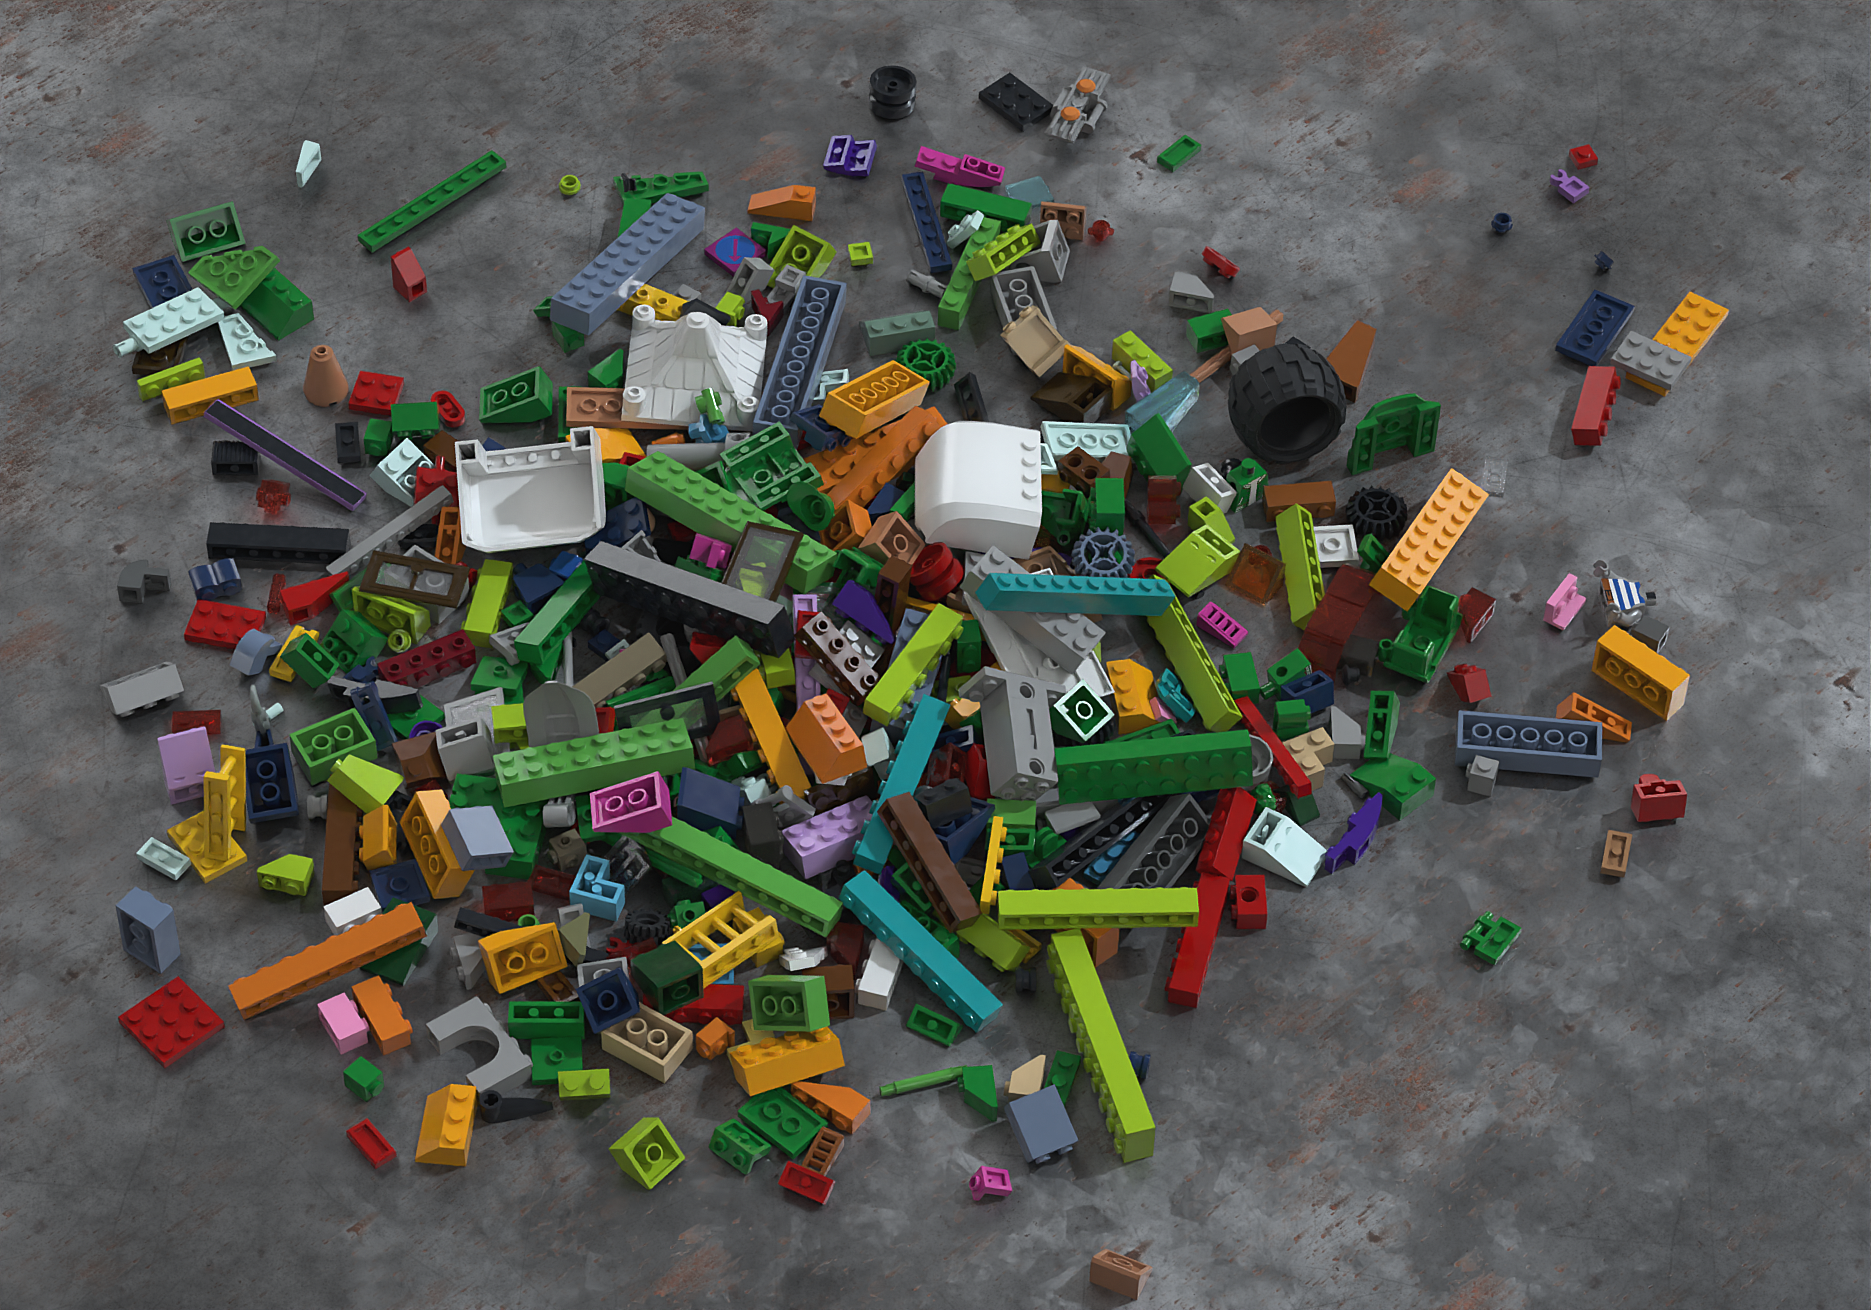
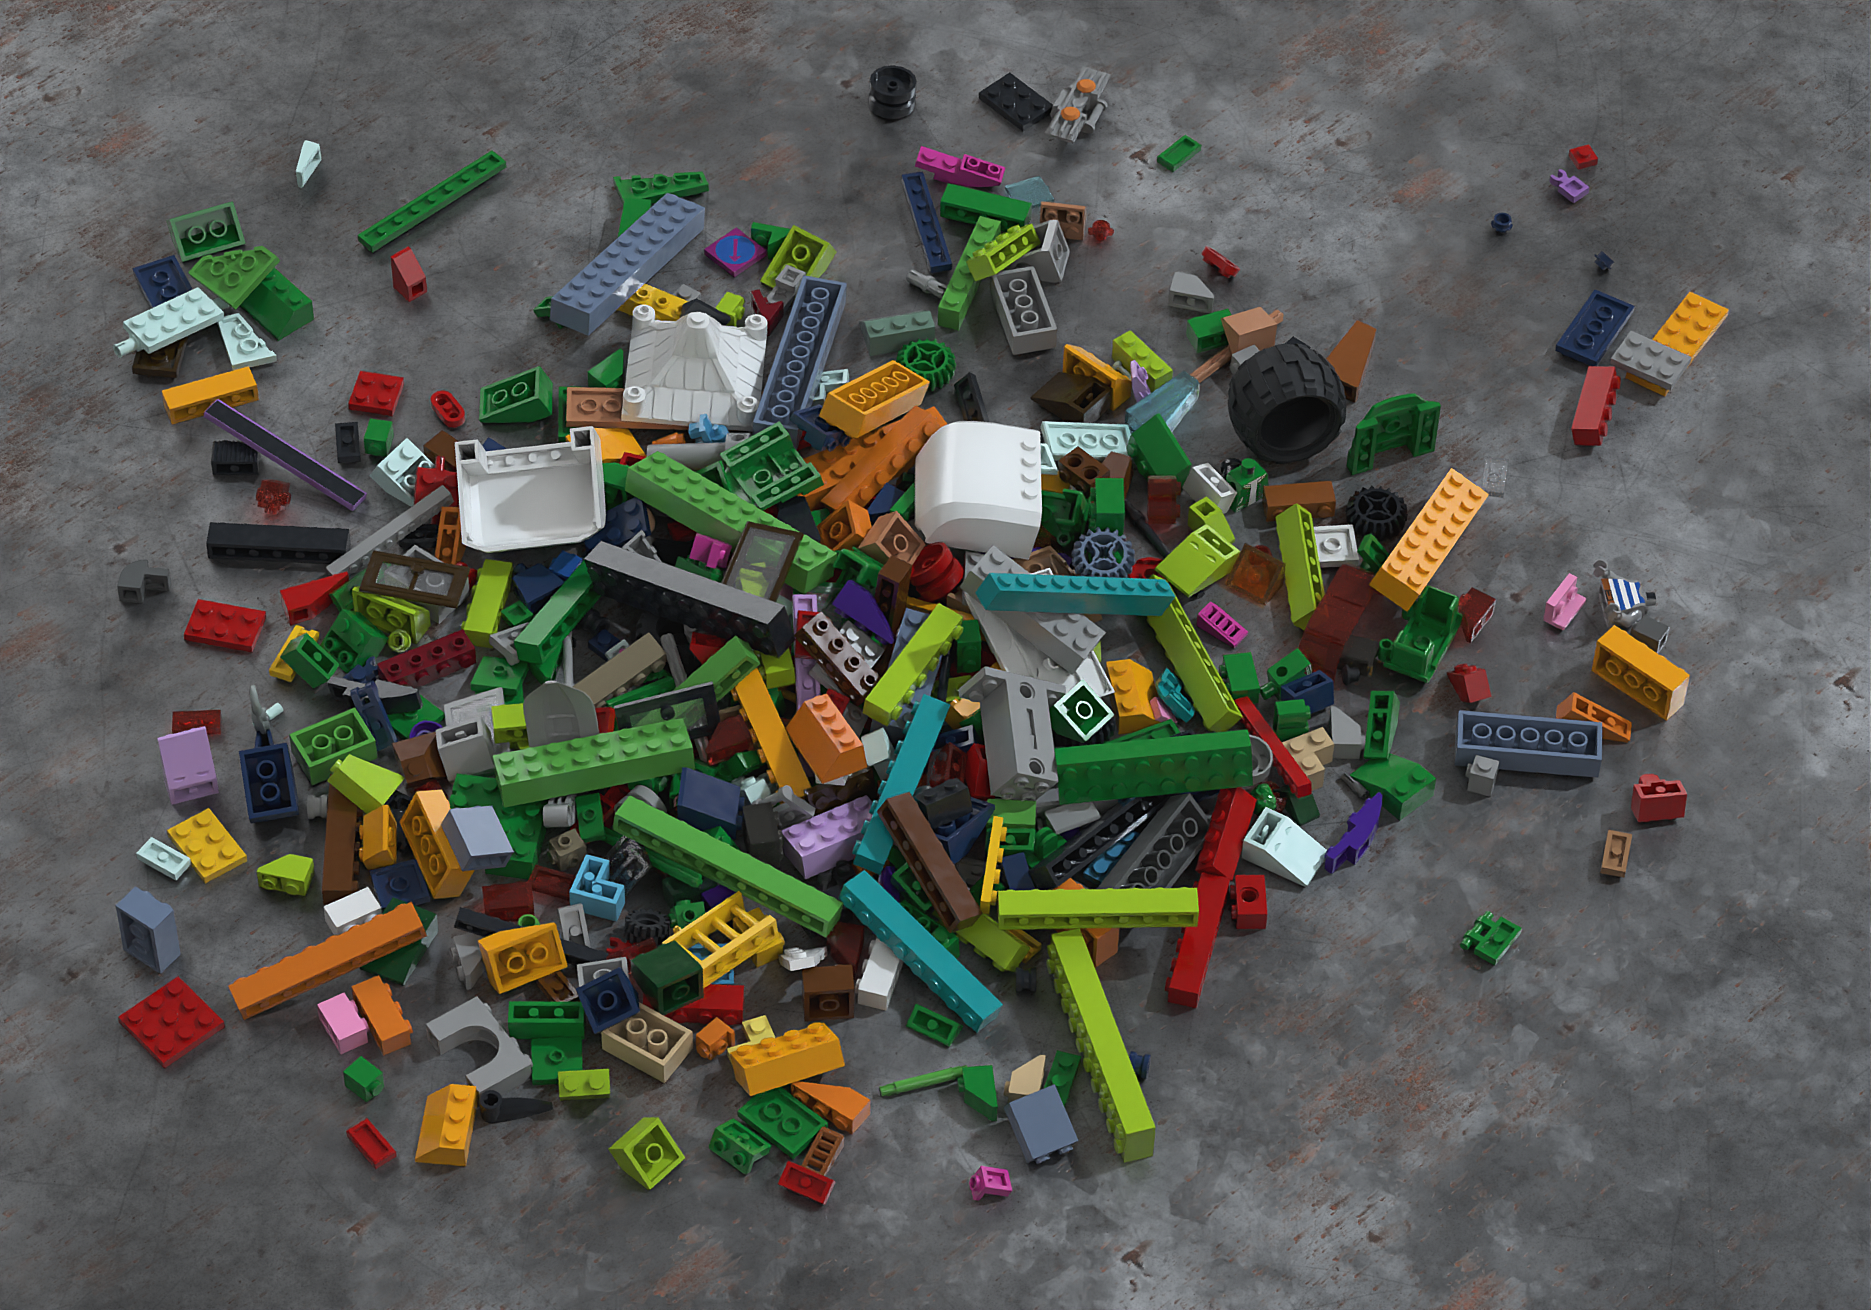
(142, 688): light grey slope -> none
(187, 372): lime plate -> none
(215, 580): dark blue brick -> none
(224, 802): yellow fence -> none
(252, 652): sand blue brick -> none
(274, 601): clear red axle -> none
(324, 378): nougat cone -> none
(415, 420): green brick -> none
(567, 338): green brick -> none
(569, 185): lime plate -> none
(574, 938): olive slope -> none
(628, 183): black hand -> none
(632, 806): dark pink slope -> none
(709, 403): bright green plate -> none
(750, 276): light grey slope -> none
(785, 202): orange slope -> none
(789, 1003): bright green brick -> none
(810, 505): green piece -> none
(850, 156): dark purple slope -> none
(860, 253): lime plate -> none
(966, 228): light aqua plate -> none
(1034, 340): tan panel -> none
(1119, 1273): nougat slope -> none

